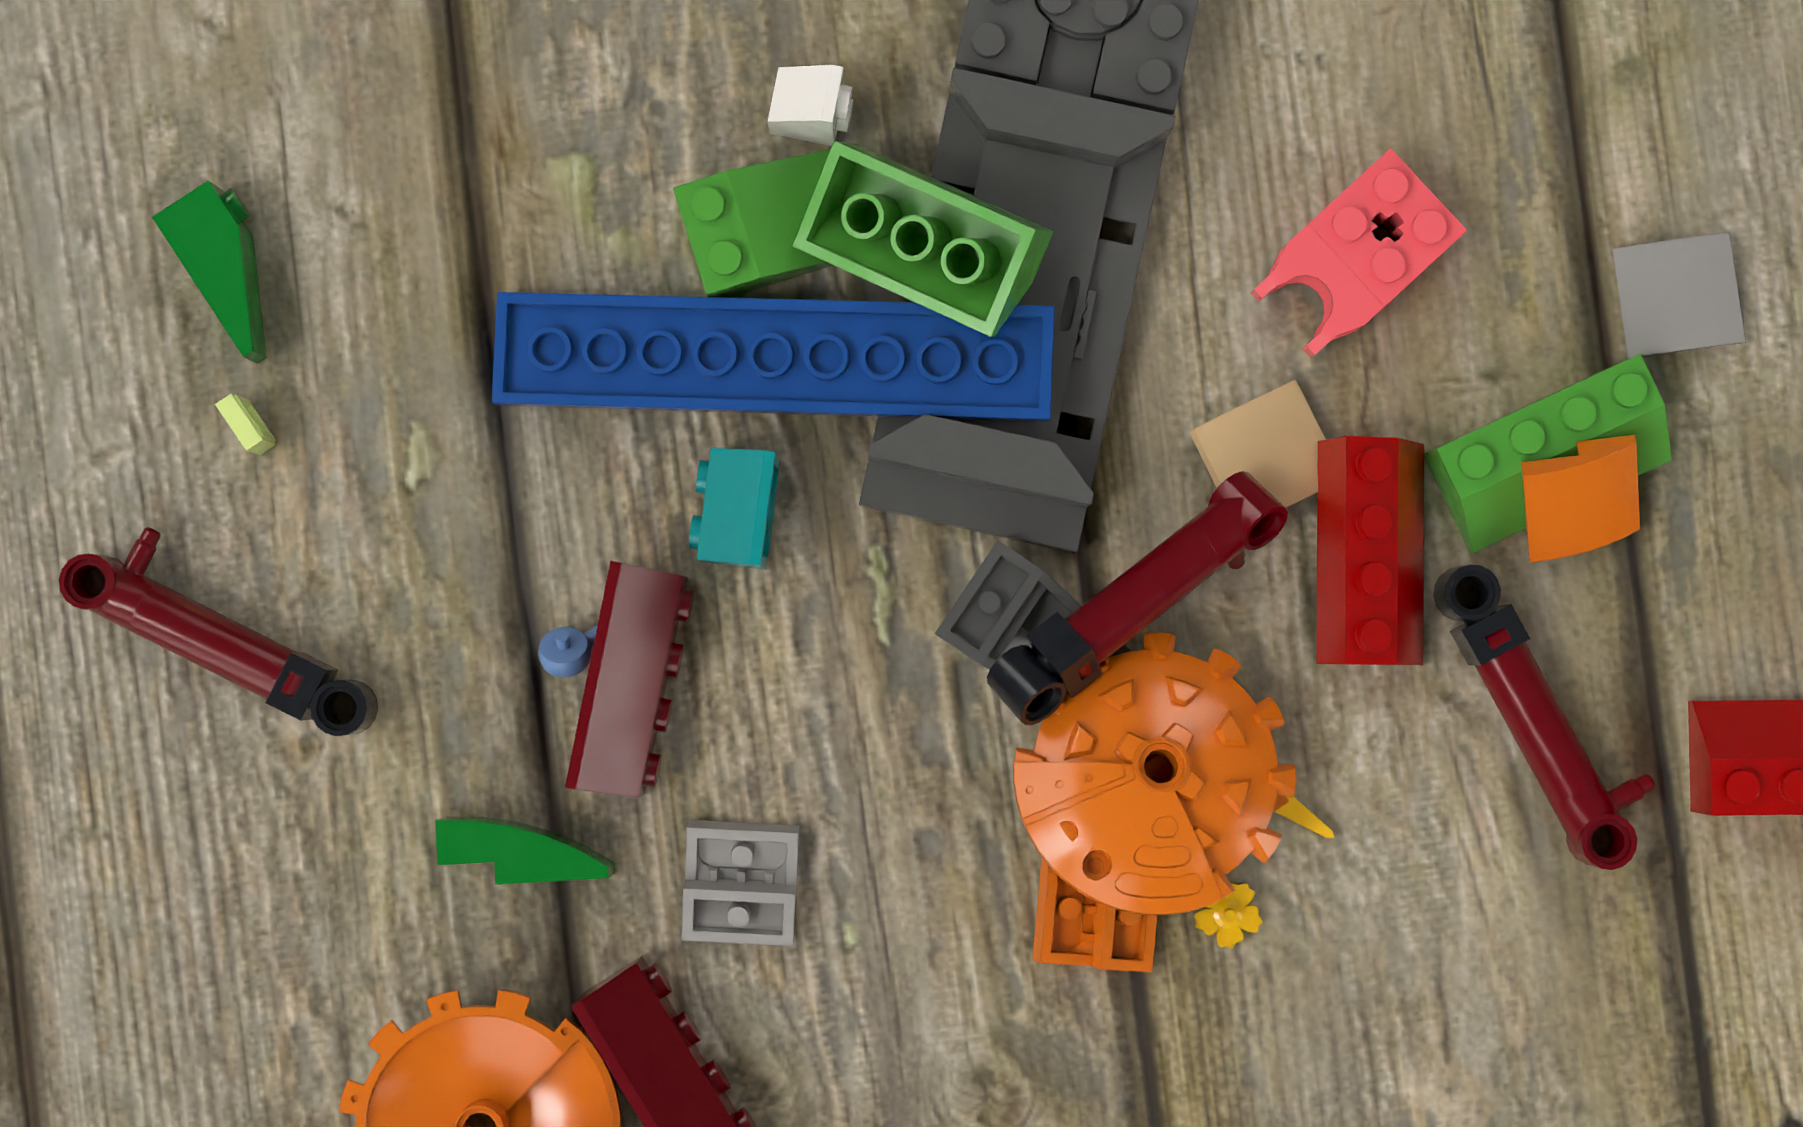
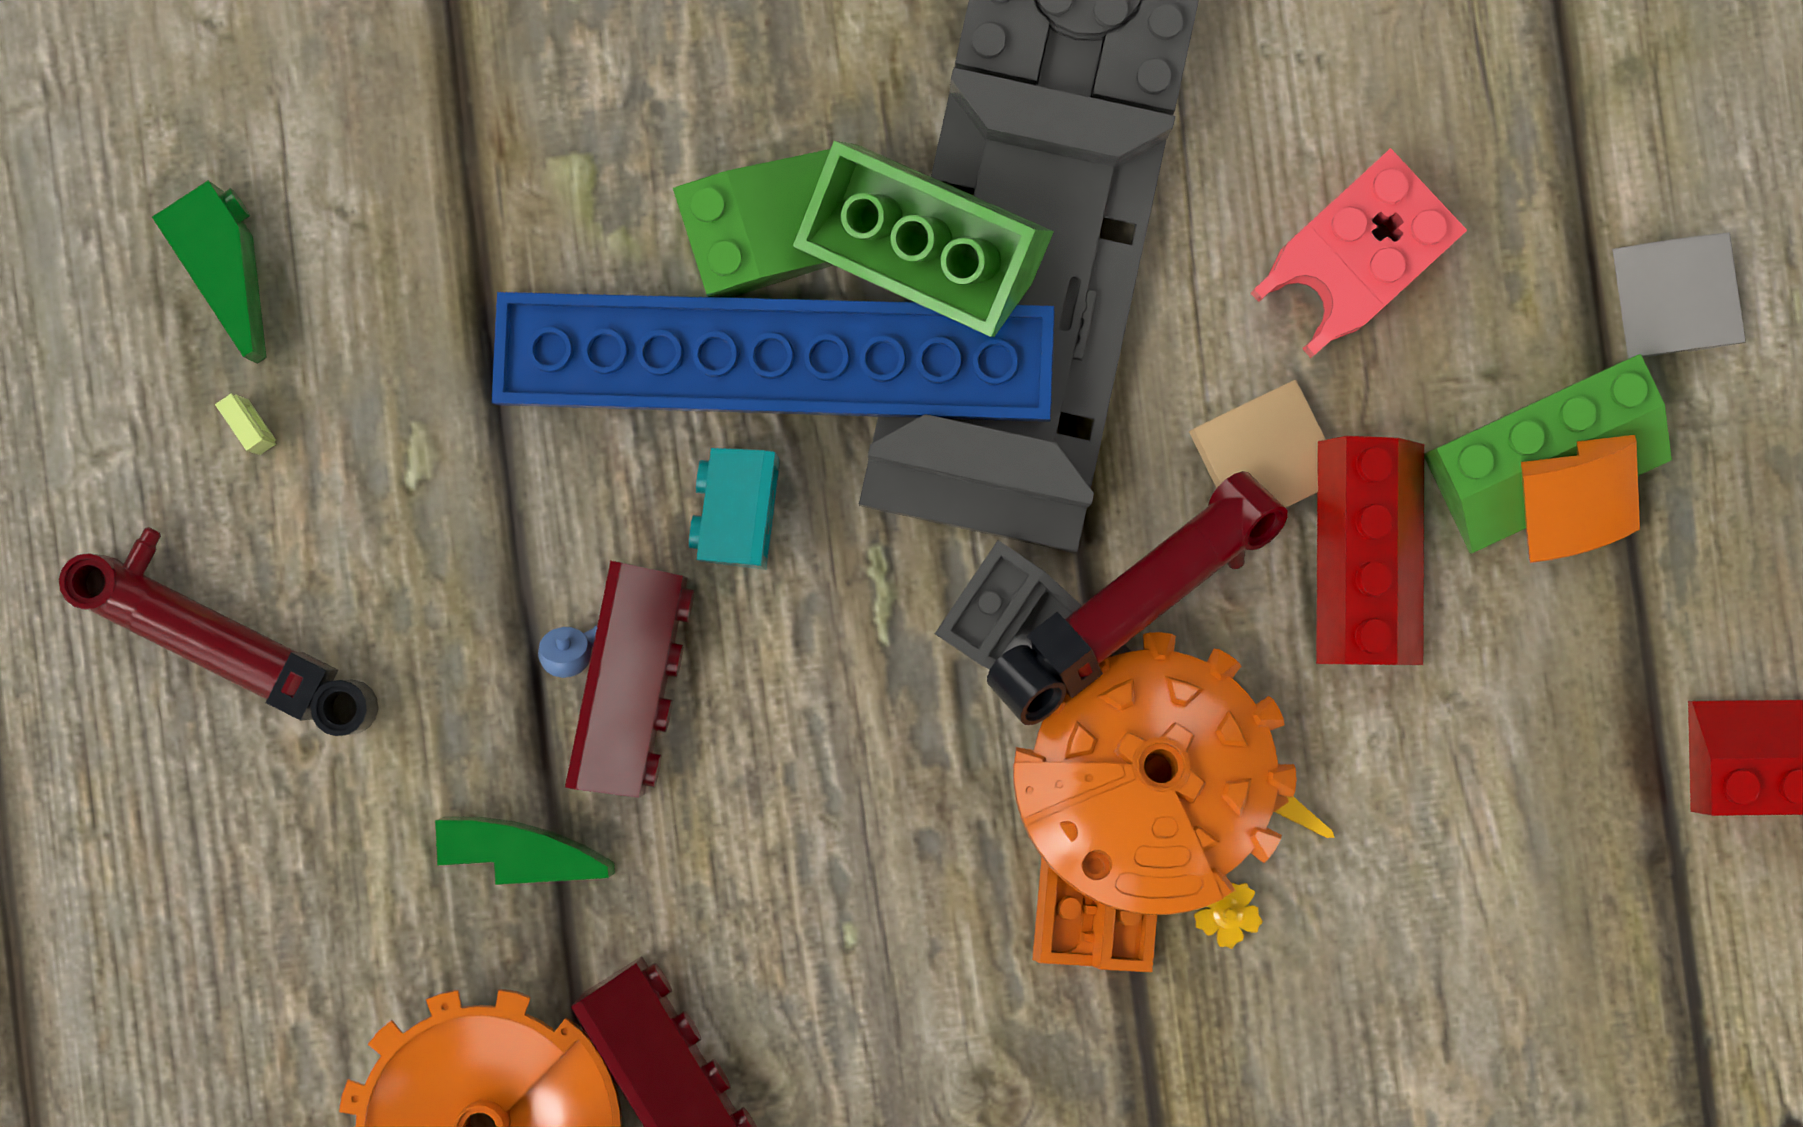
(740, 883): light grey slope -> none
(810, 103): white slope -> none
(1497, 647): dark red piece -> none

